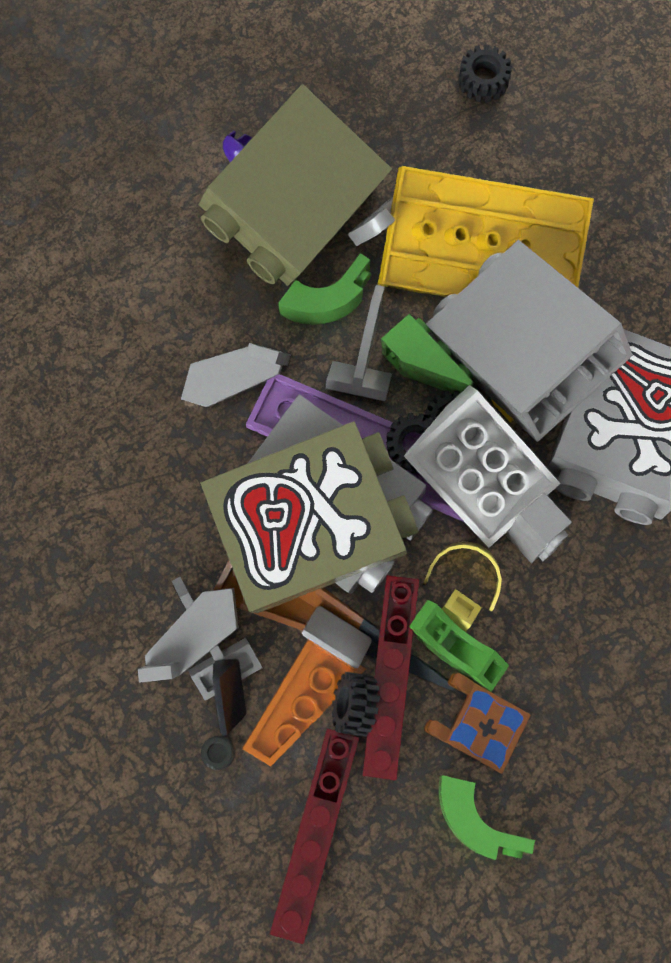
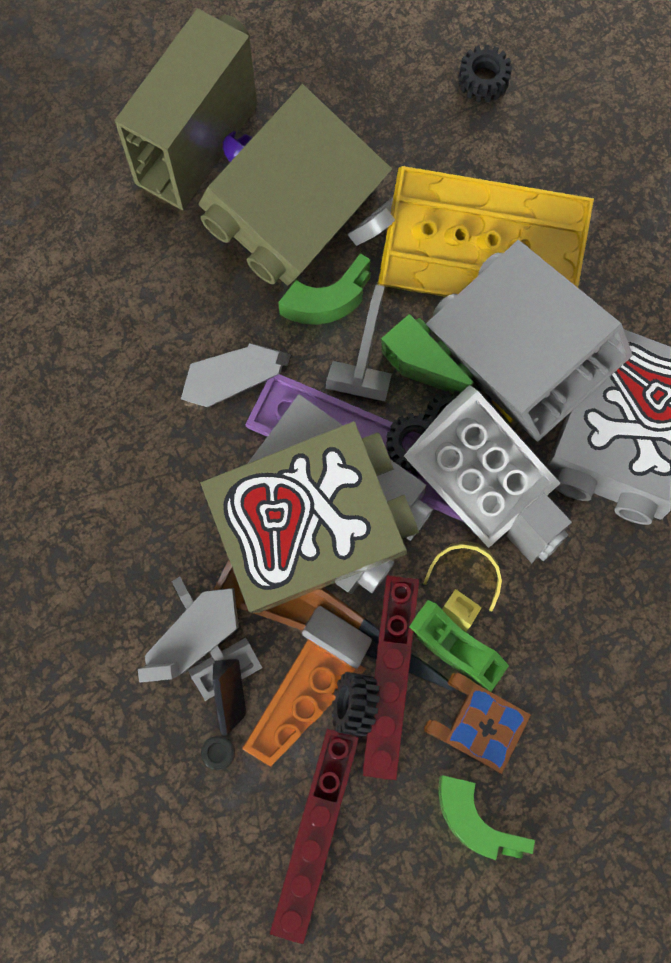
(188, 107): none -> olive brick

